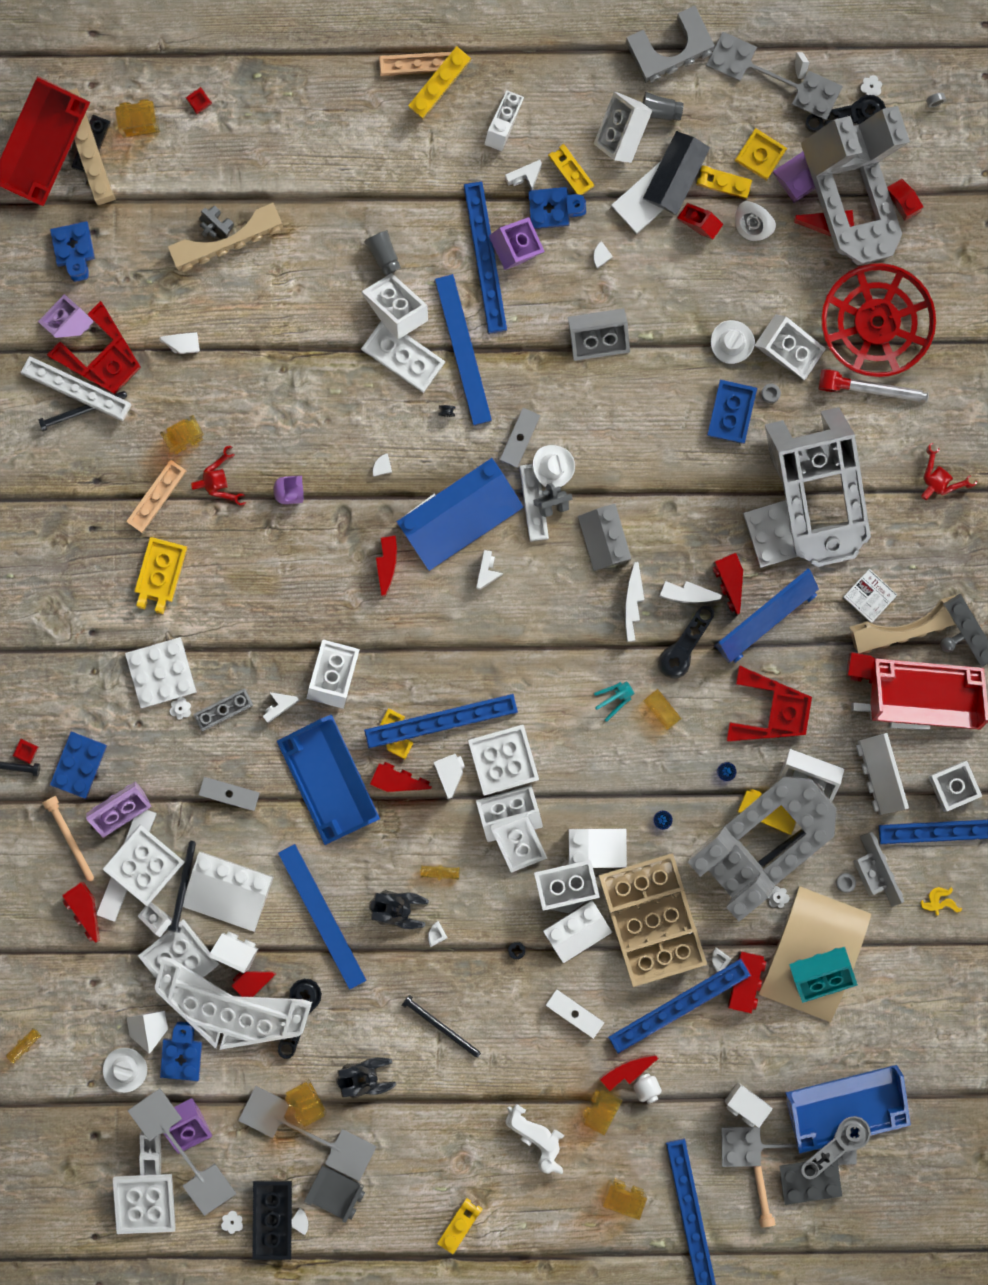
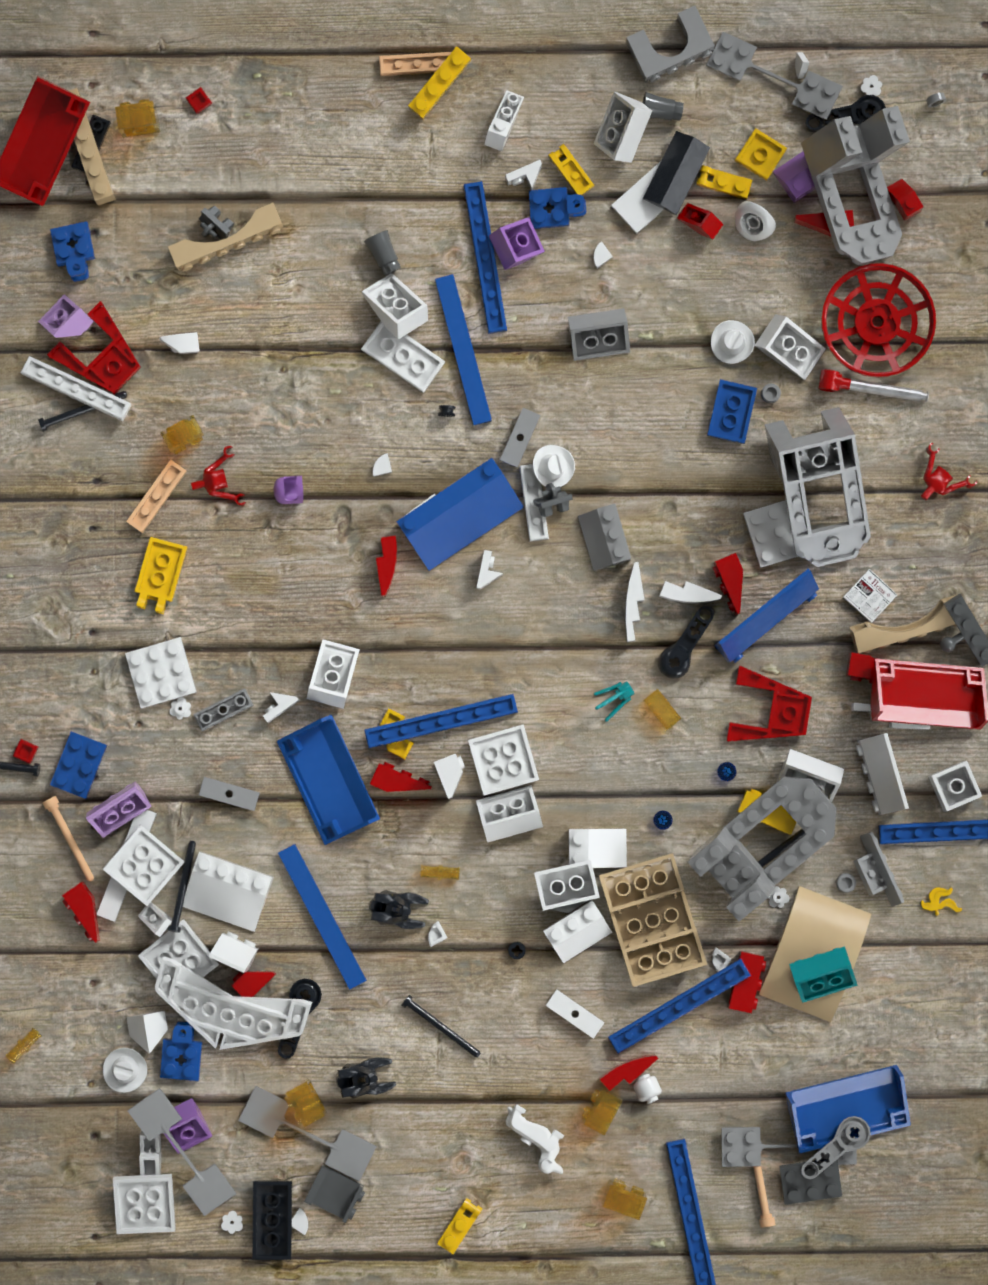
(518, 842): white plate -> none
(748, 1105): white brick -> none

